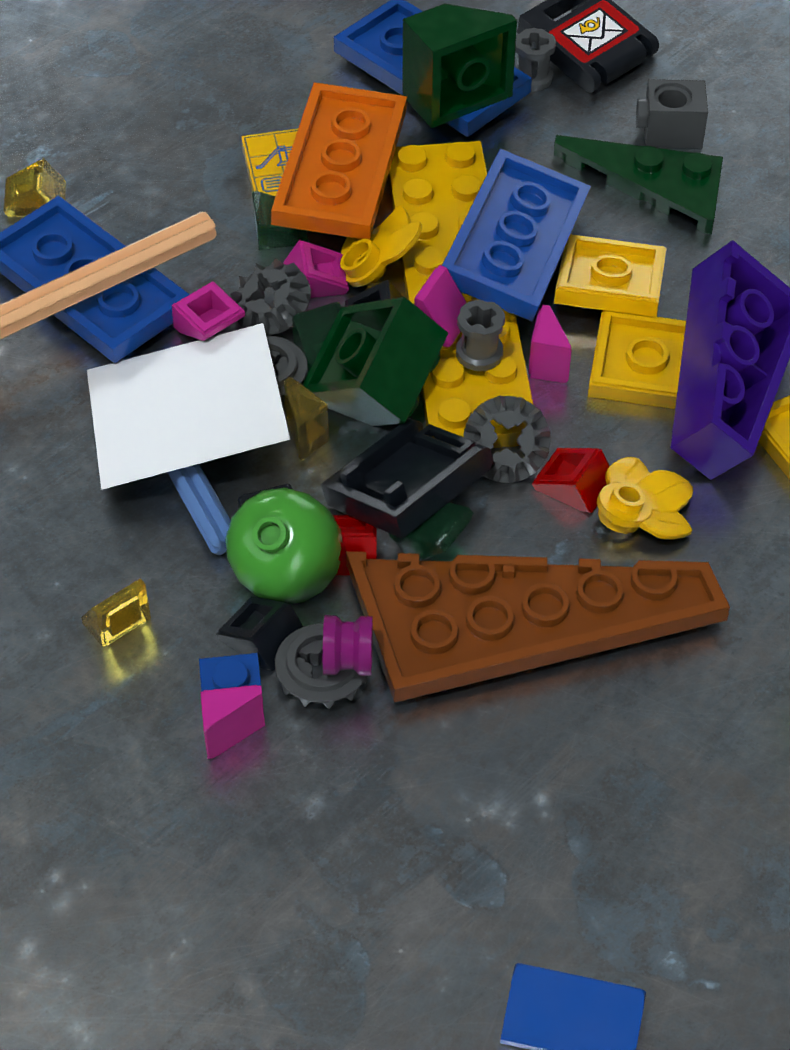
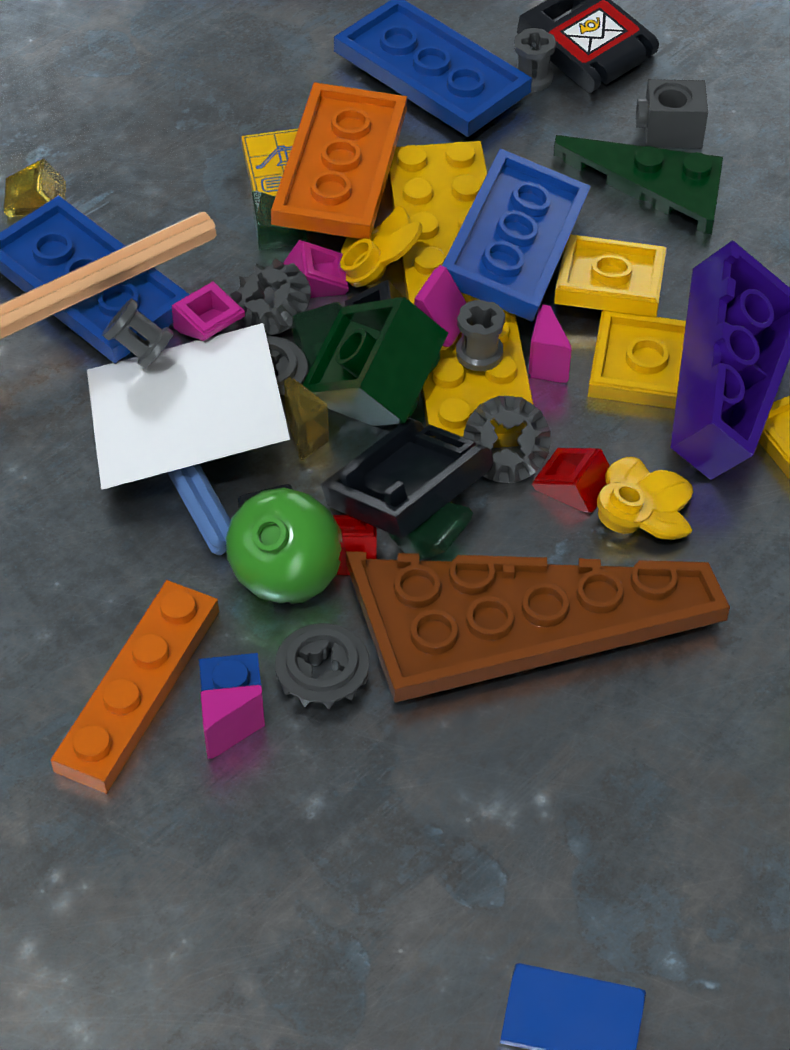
(118, 613): clear yellow slope -> none
(135, 687): none -> orange plate
(145, 350): none -> dark grey bush
(260, 629): black slope -> none
(347, 645): magenta wheel -> none
(457, 61): dark green slope -> none

